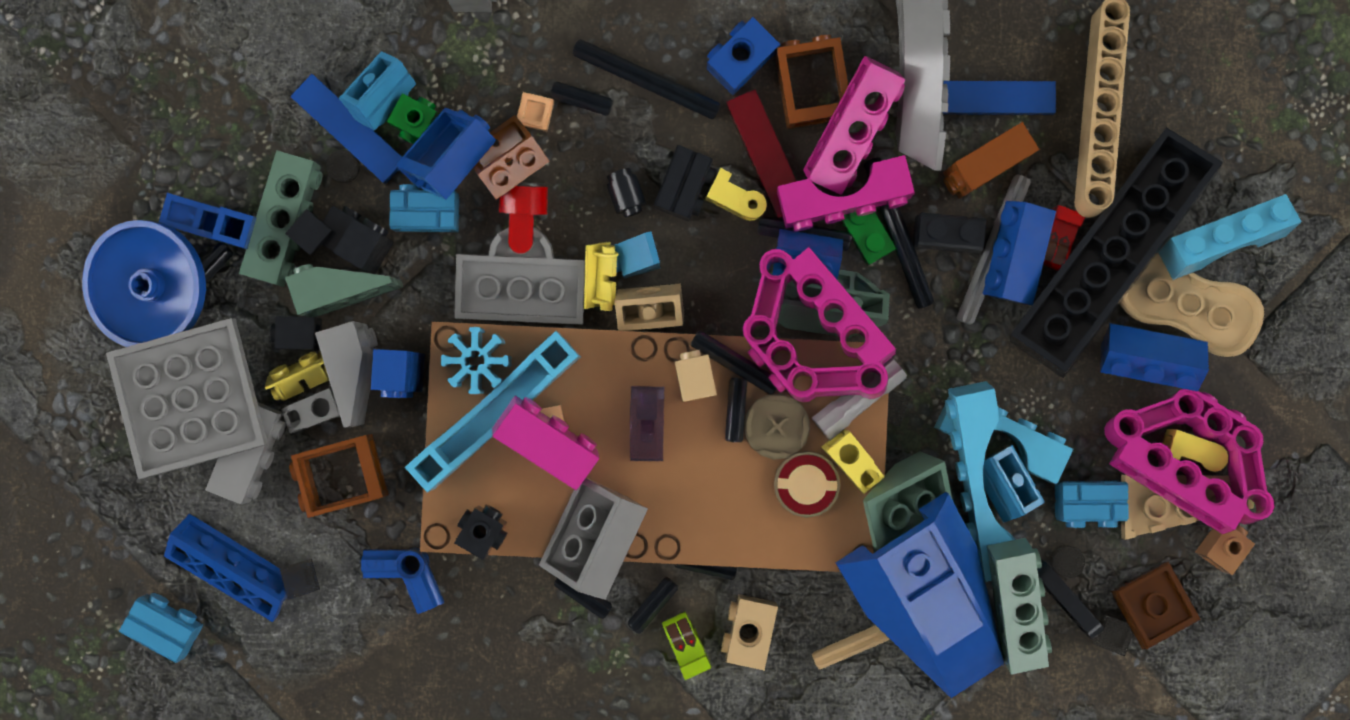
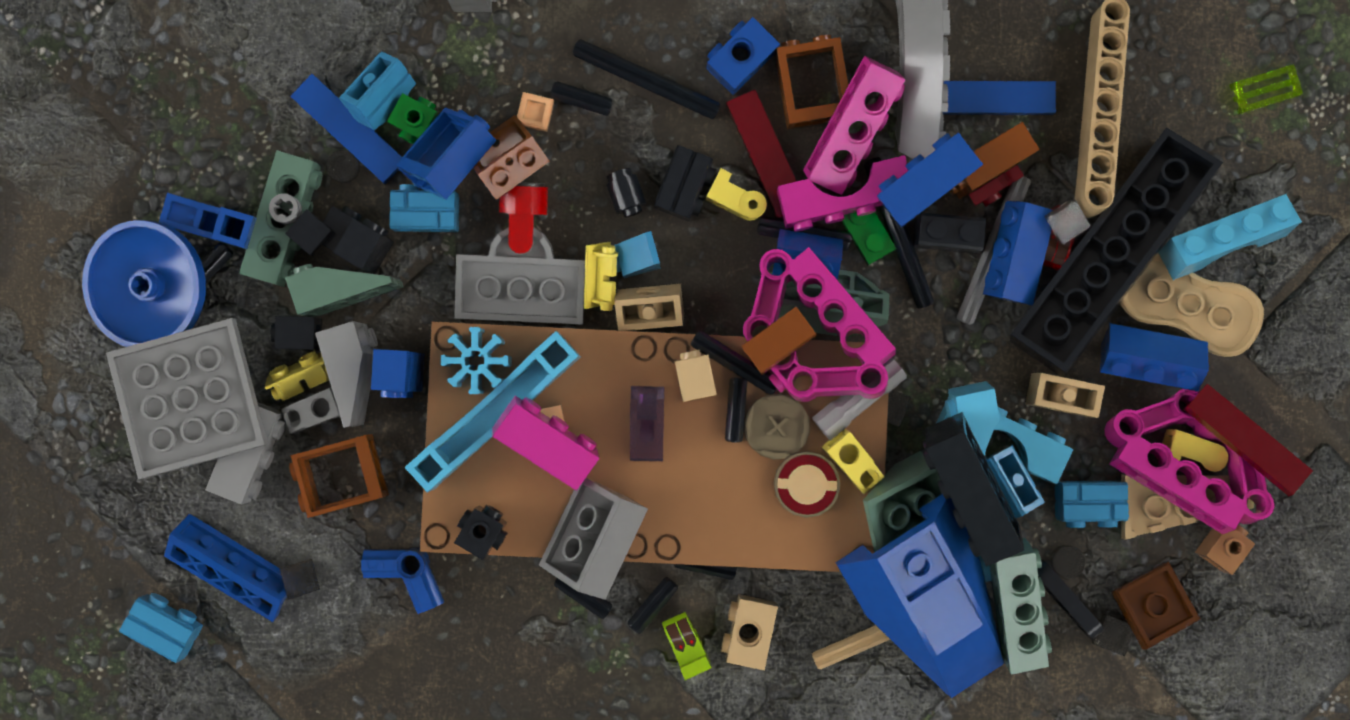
(274, 206): none -> light grey bush
(779, 340): none -> dark orange tile
(928, 178): none -> blue brick
(973, 489): none -> black brick
(990, 192): none -> dark red plate
(1065, 395): none -> tan brick
(1067, 221): none -> clear smoke tile
(1241, 97): none -> clear neon green tile
(1248, 440): none -> dark red tile

